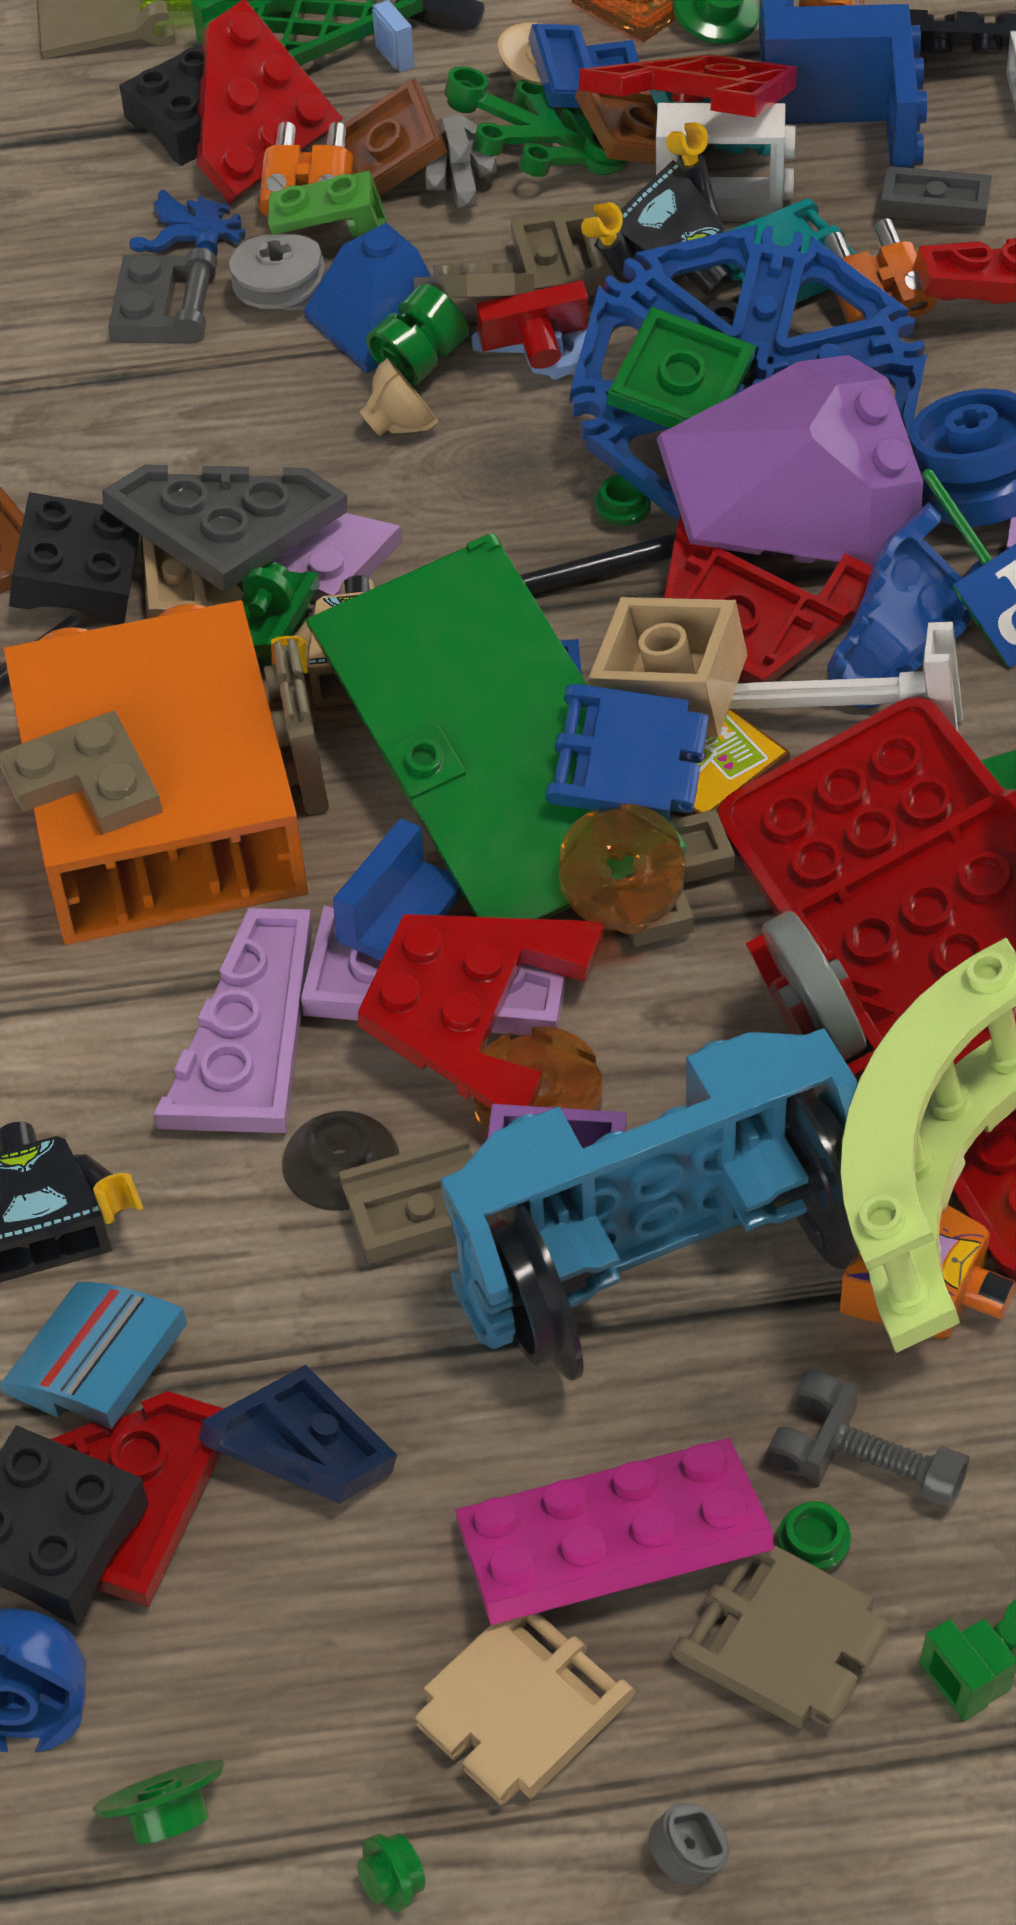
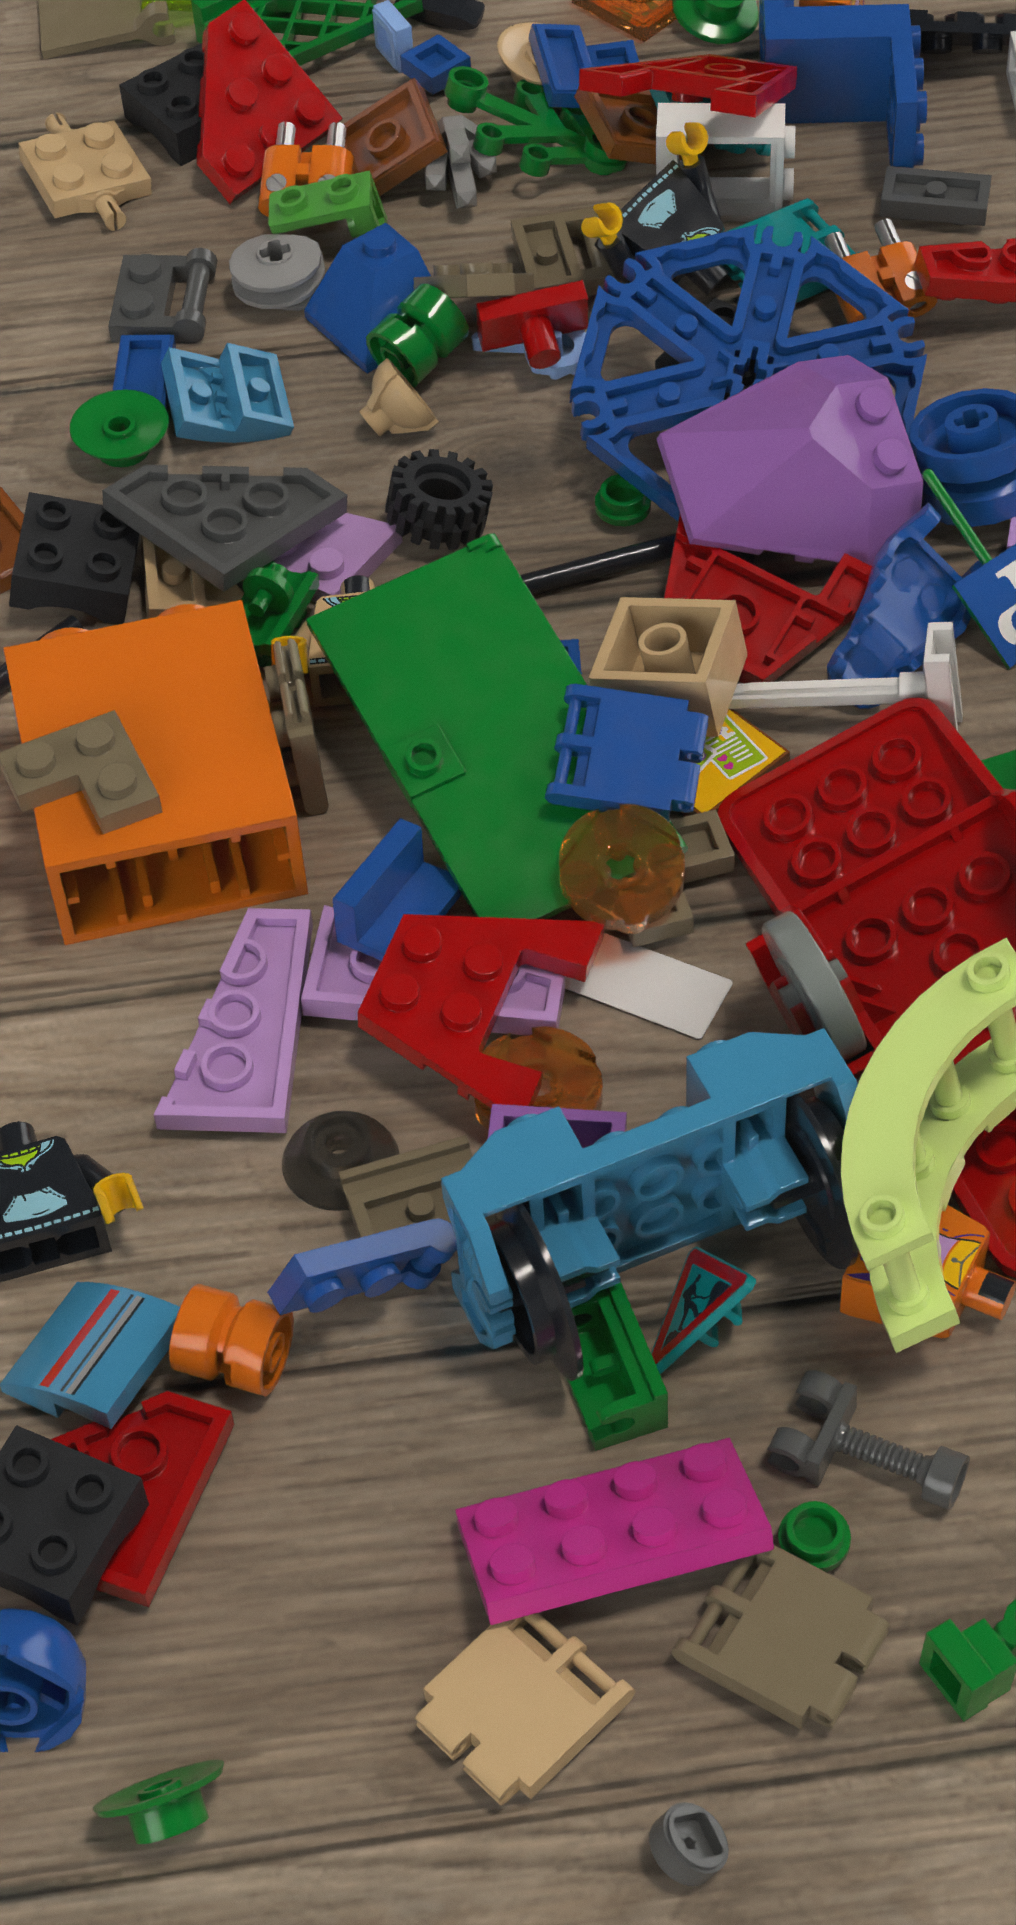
(85, 169): none -> tan plate
(119, 426): none -> green piece
(140, 364): none -> blue tile
(204, 227): blue piece -> none
(222, 1337): none -> orange wheel
(227, 397): none -> dark azure slope
(302, 1436): dark blue wing -> none
(364, 1265): none -> blue plate
(390, 1871): green plate -> none
(432, 62): none -> blue plate
(438, 499): none -> black tyre
(620, 1383): none -> green hinge
(653, 987): none -> white sticker
(678, 369): green plate -> none
(702, 1296): none -> piece

